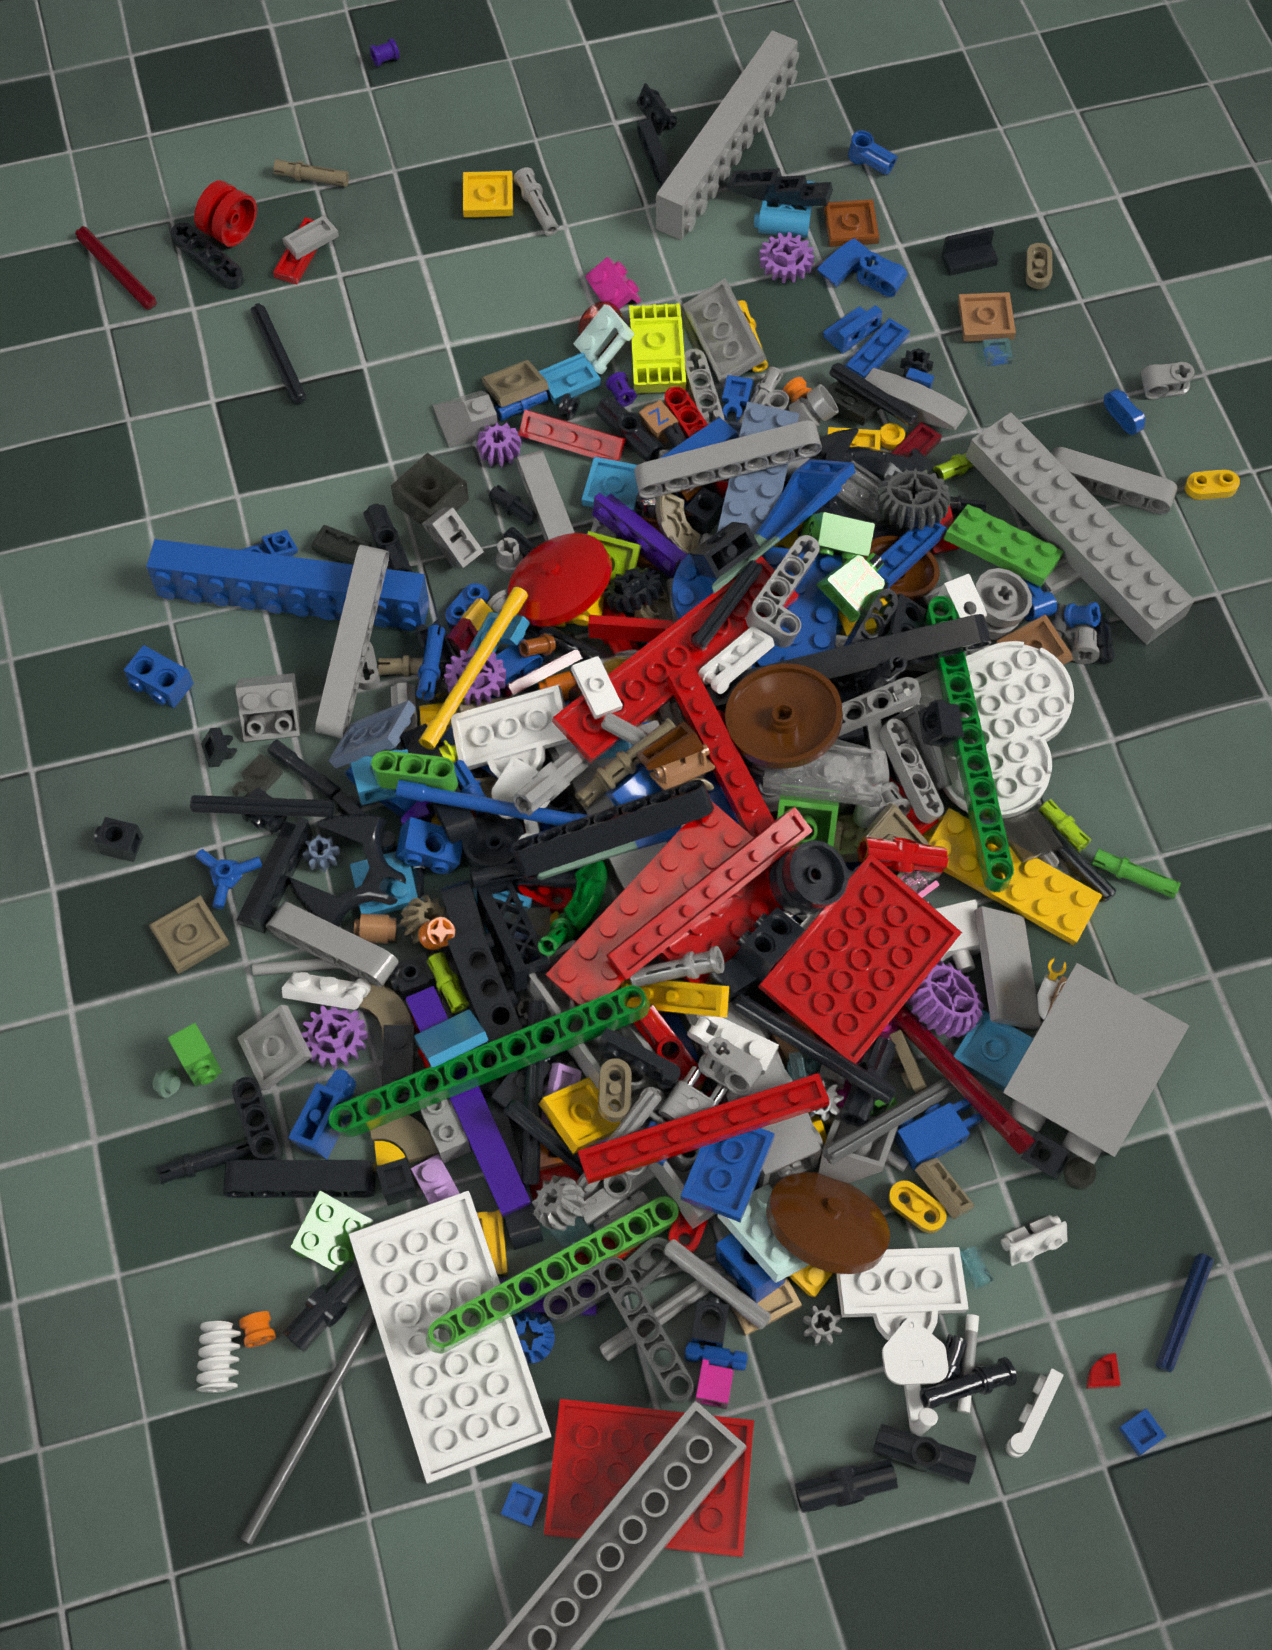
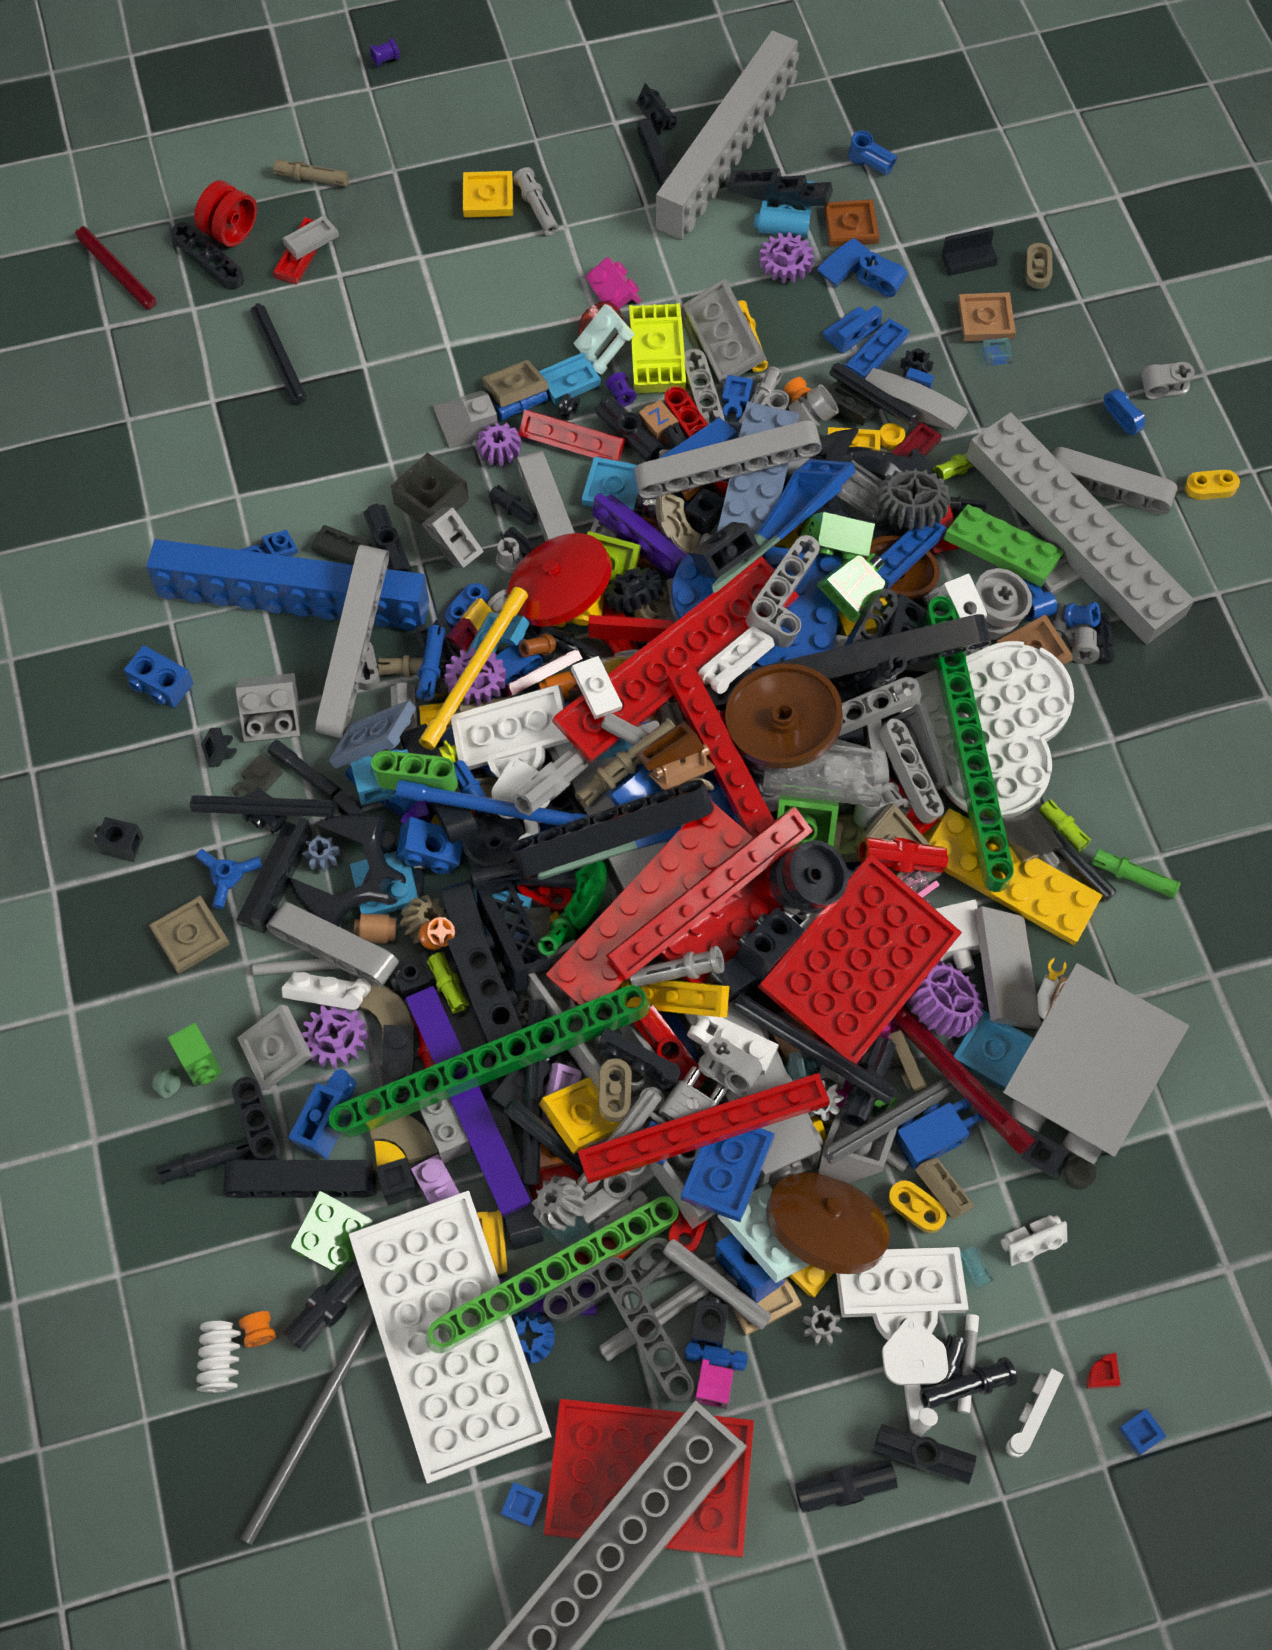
(451, 1038): dark azure tile -> none
(727, 604): black axle -> none
(940, 723): black brick -> none
(1184, 1312): dark blue axle -> none

